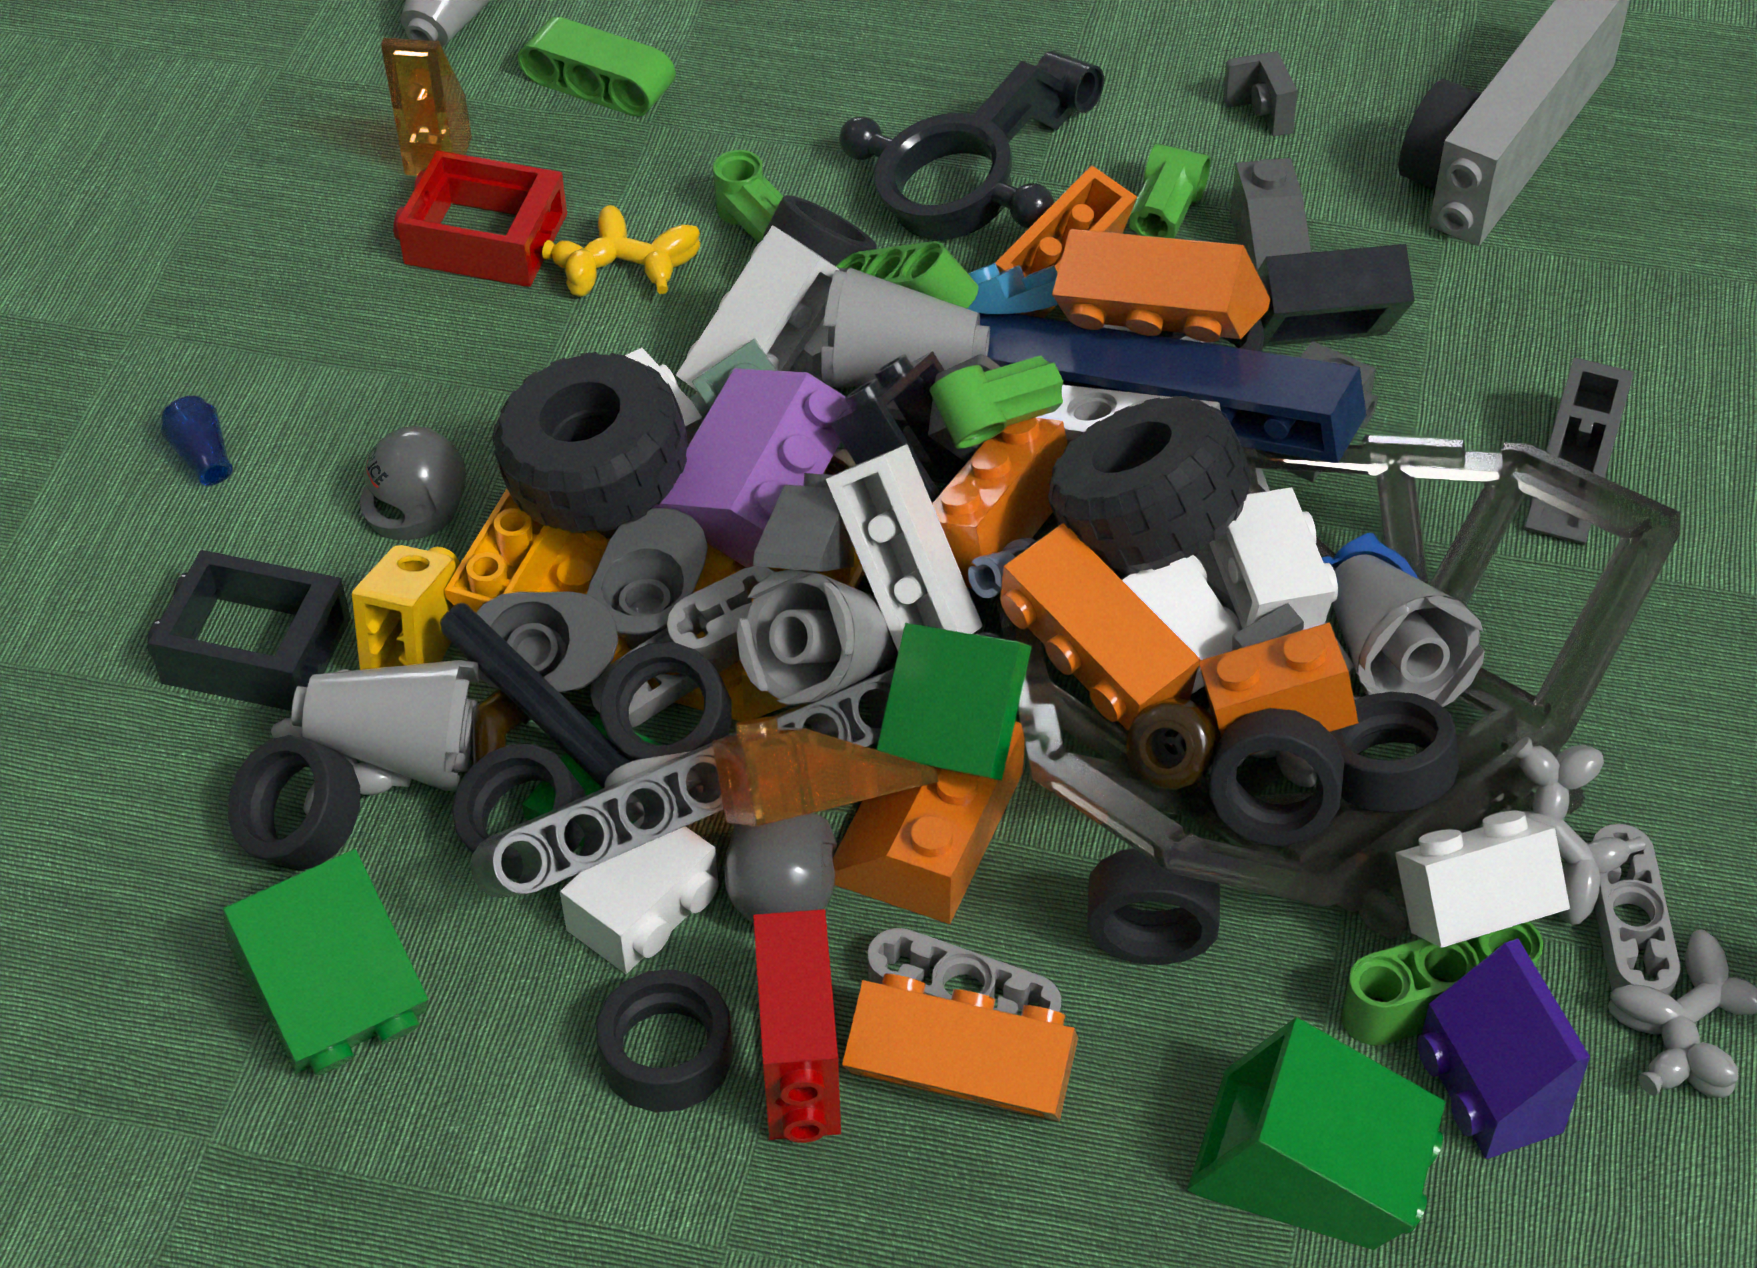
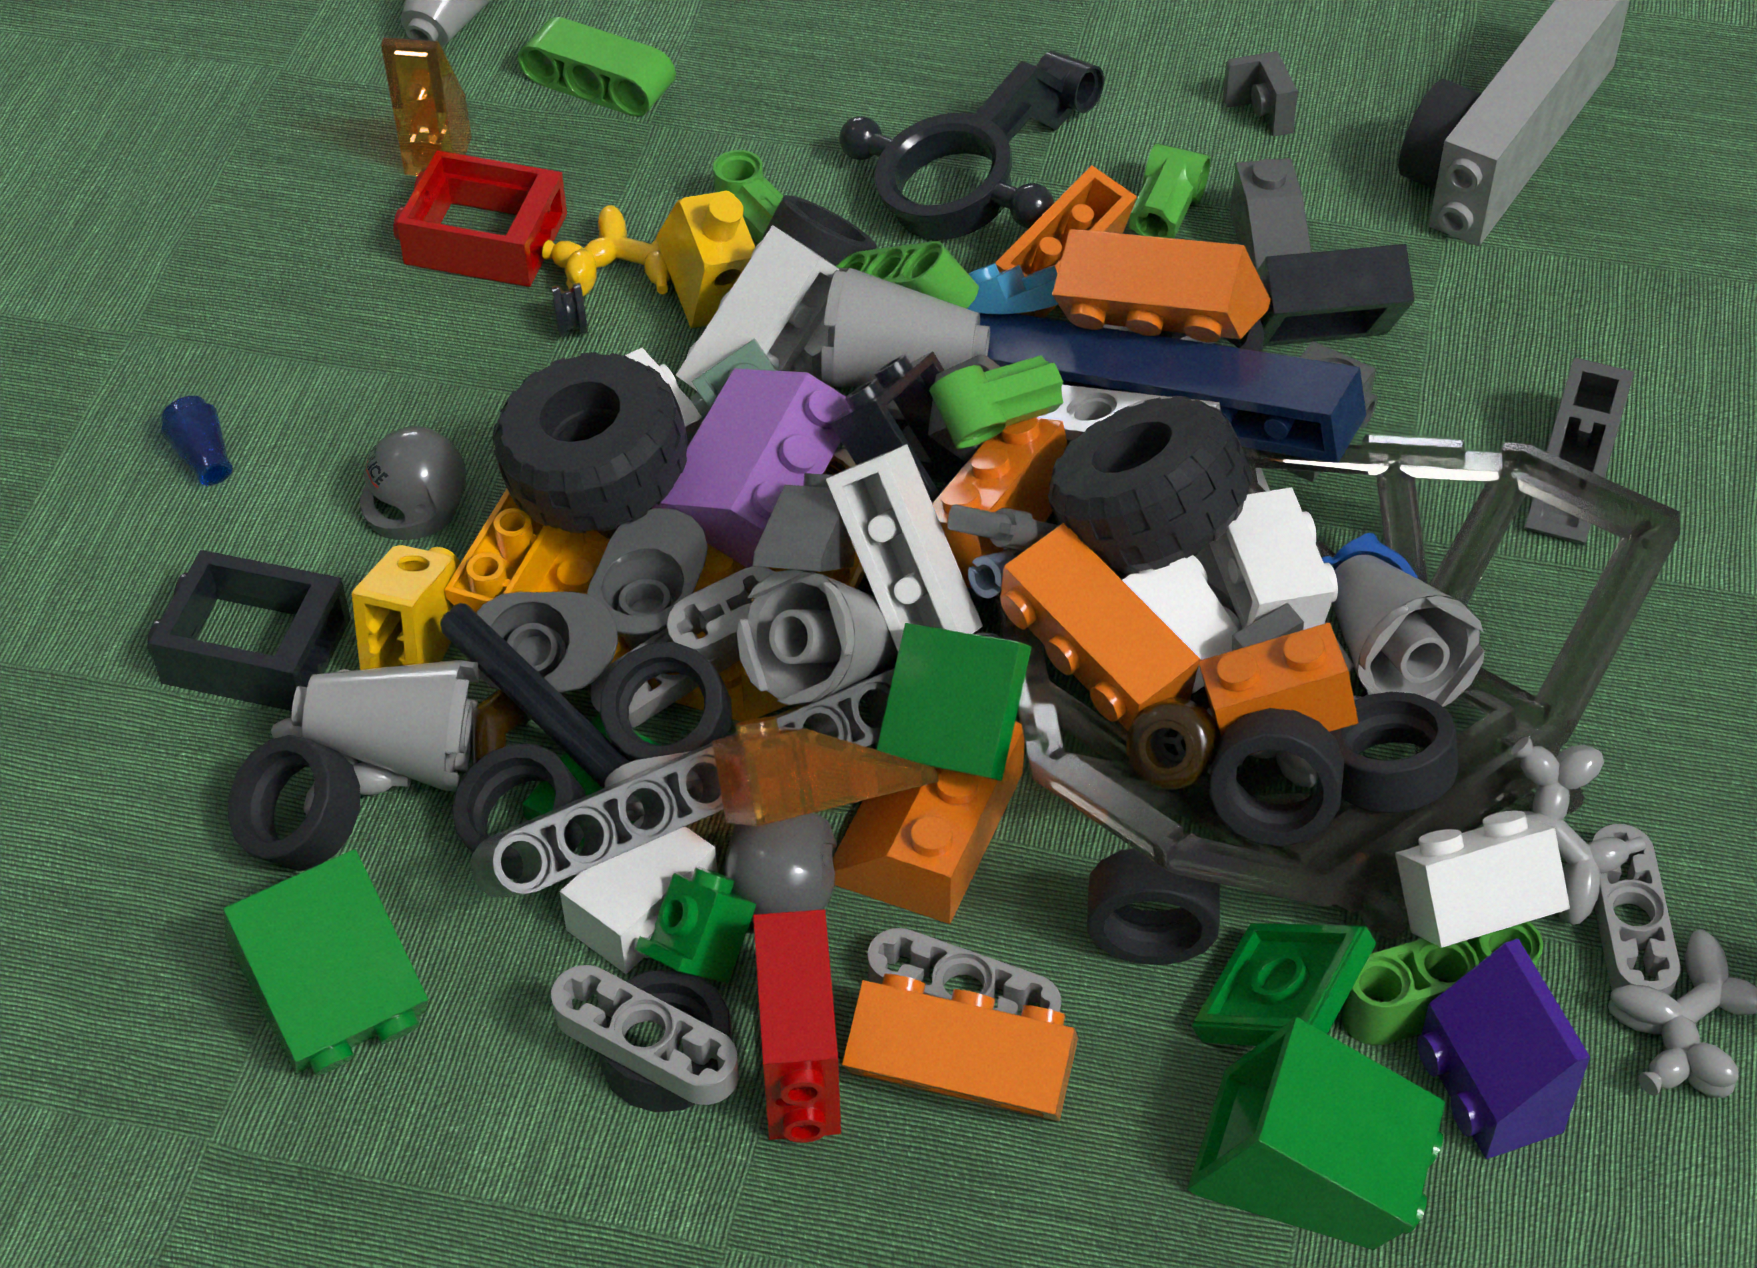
(569, 309): none -> black bush
(658, 1062): none -> light grey beam
(700, 926): none -> green brick
(705, 251): none -> yellow torso
(1004, 527): none -> dark grey piece
(1282, 976): none -> green tile

